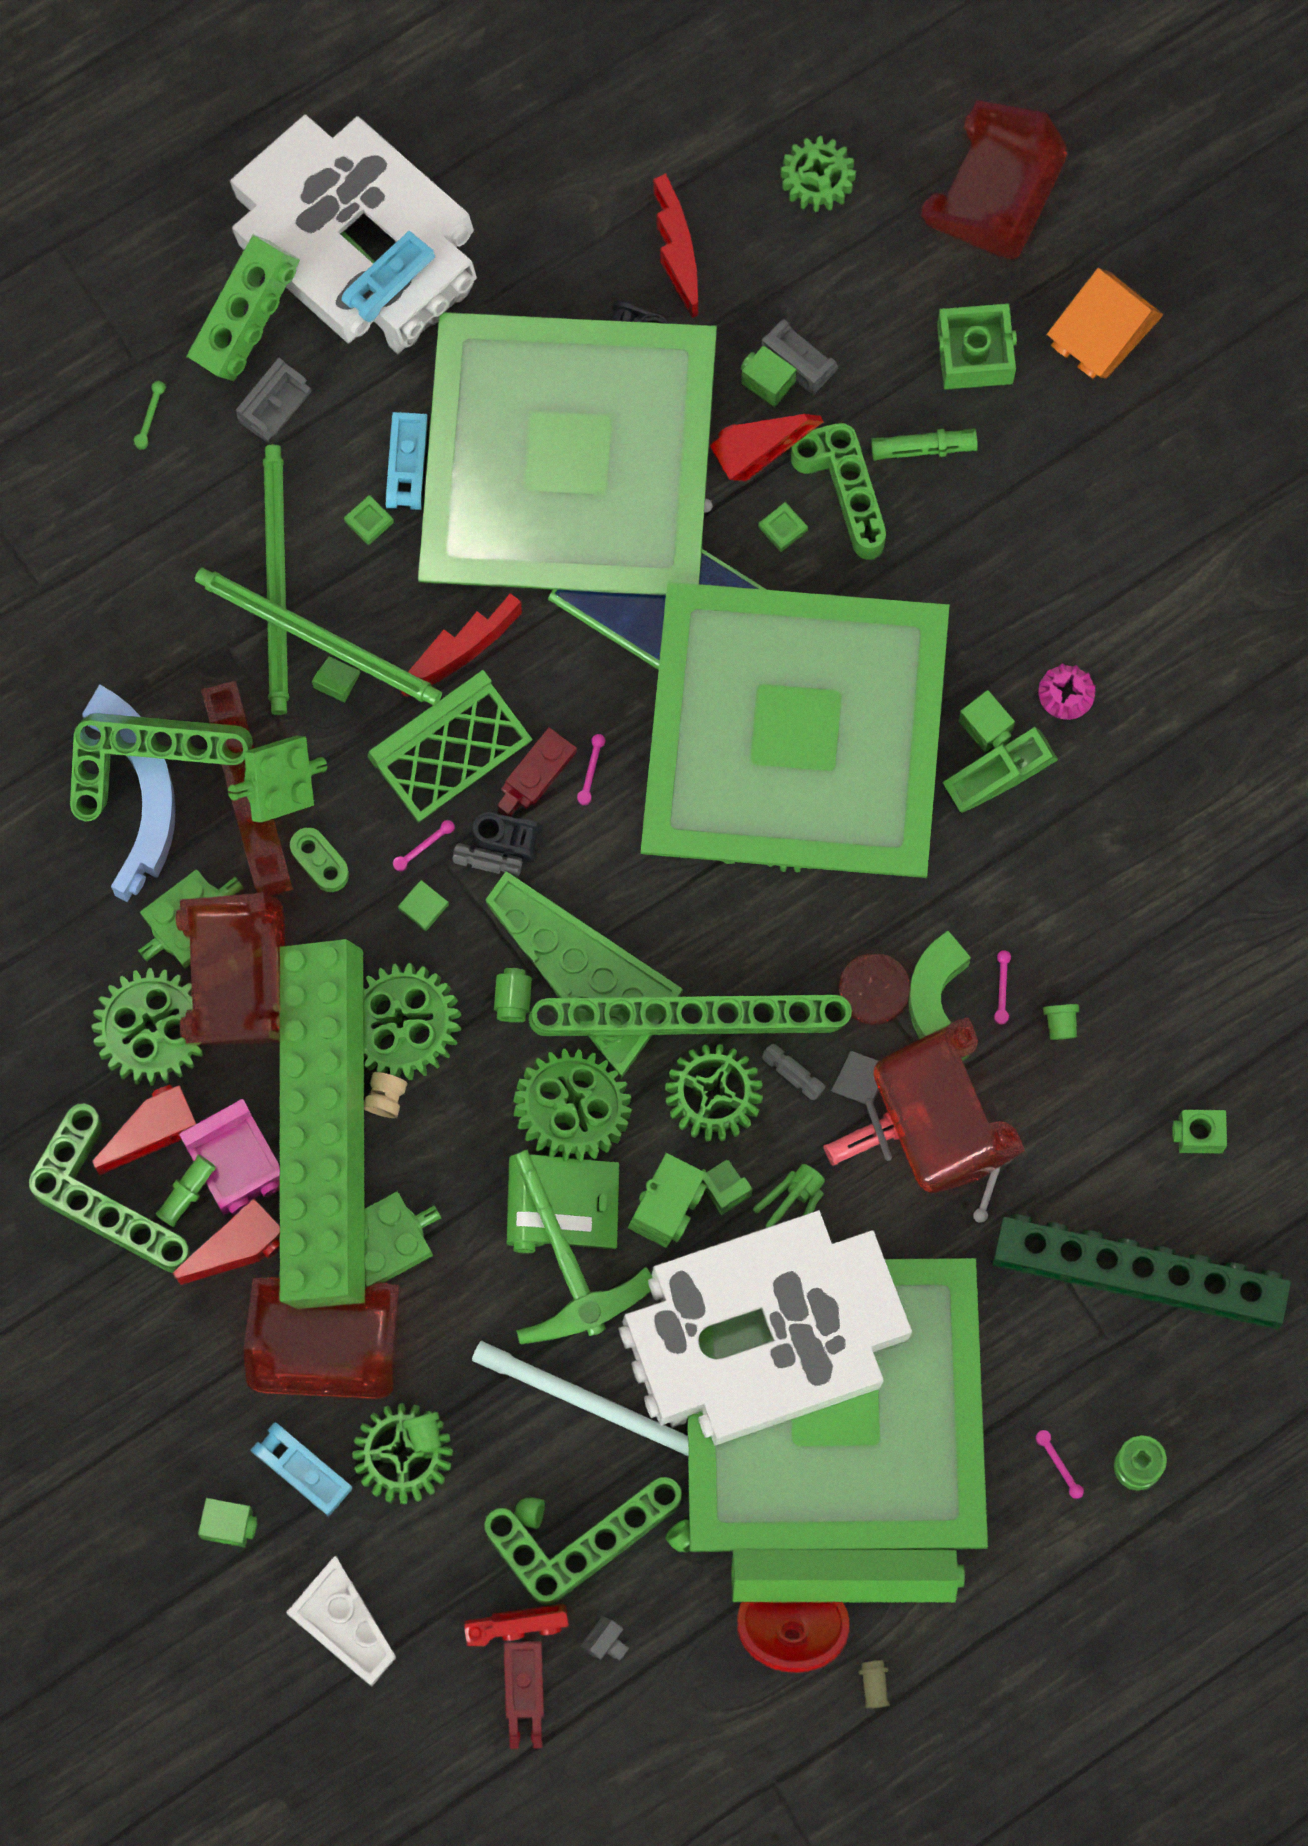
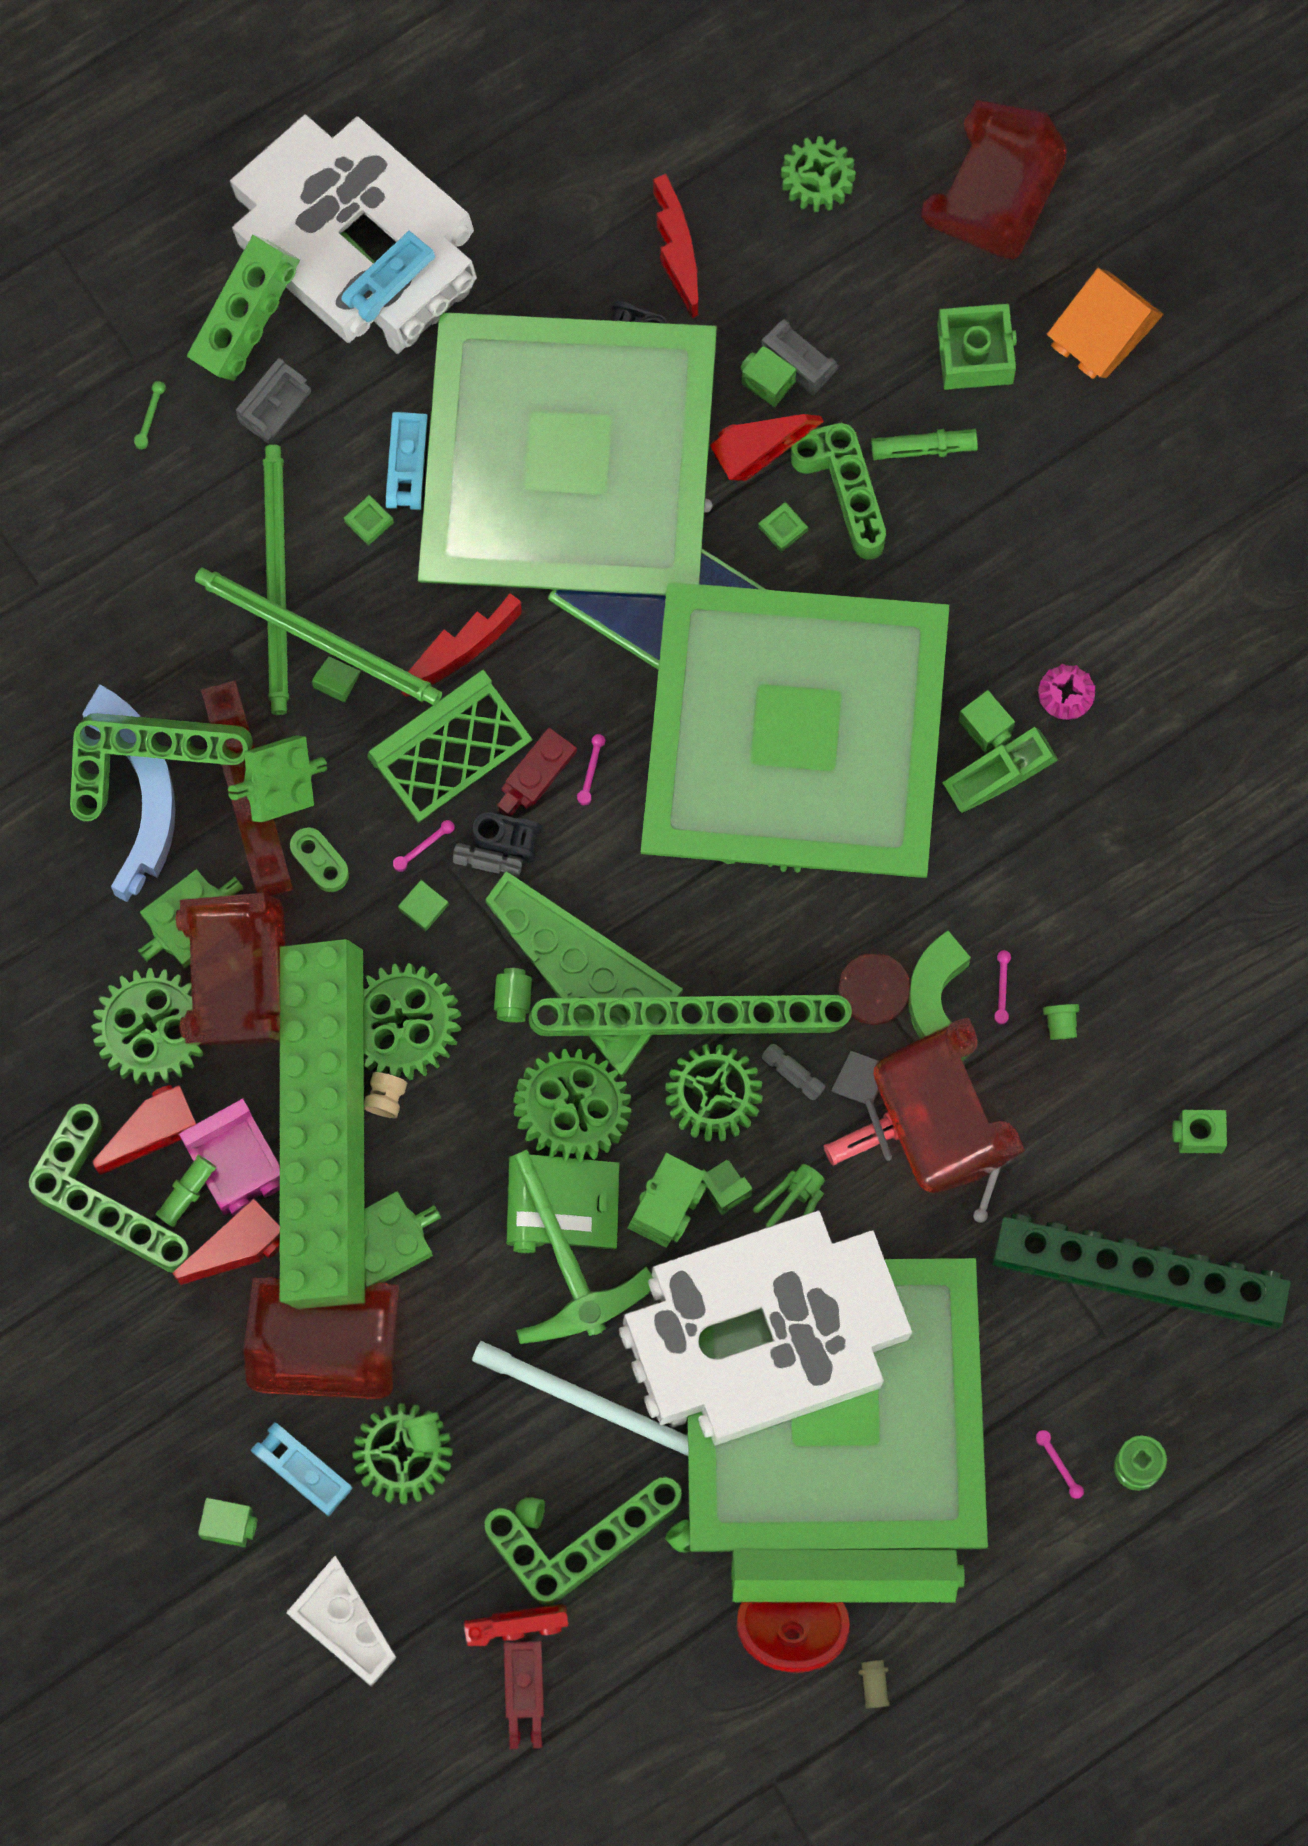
(603, 1640): dark grey tile -> none

